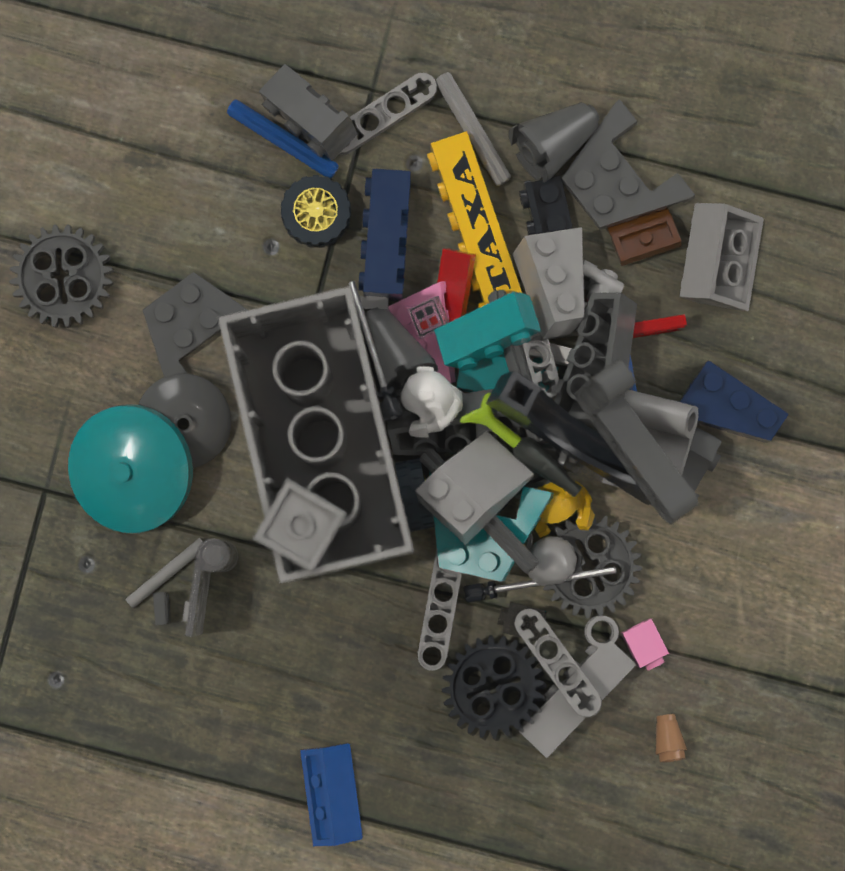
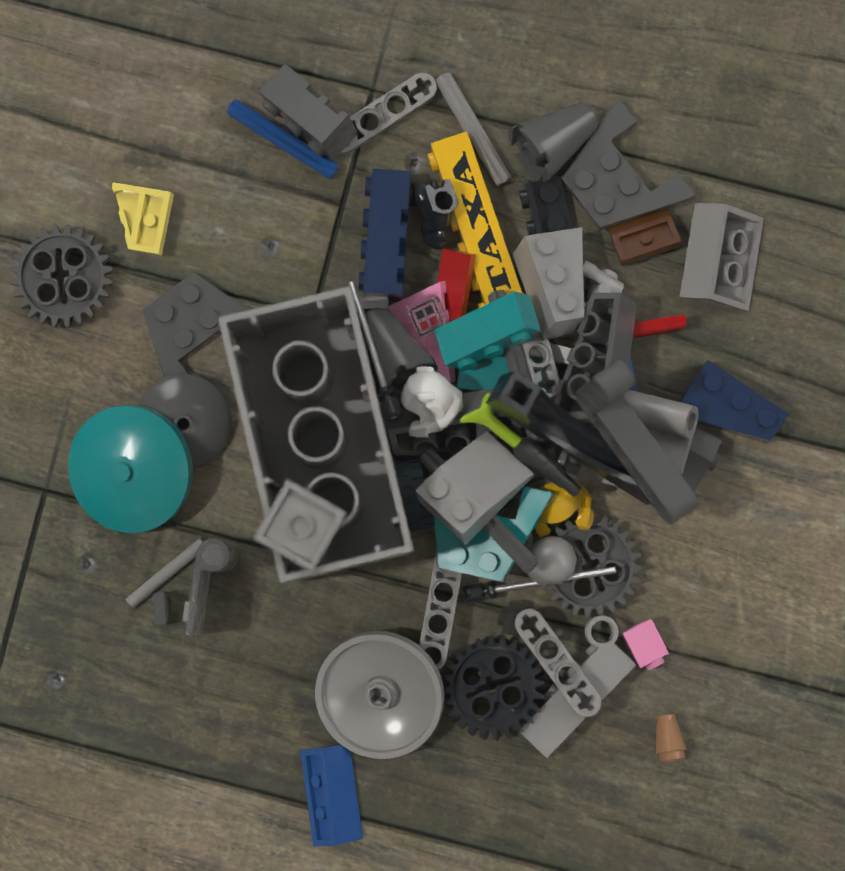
(144, 216): none -> light yellow wing
(315, 211): black wheel -> none
(379, 695): none -> light grey dish
(437, 207): none -> black animal

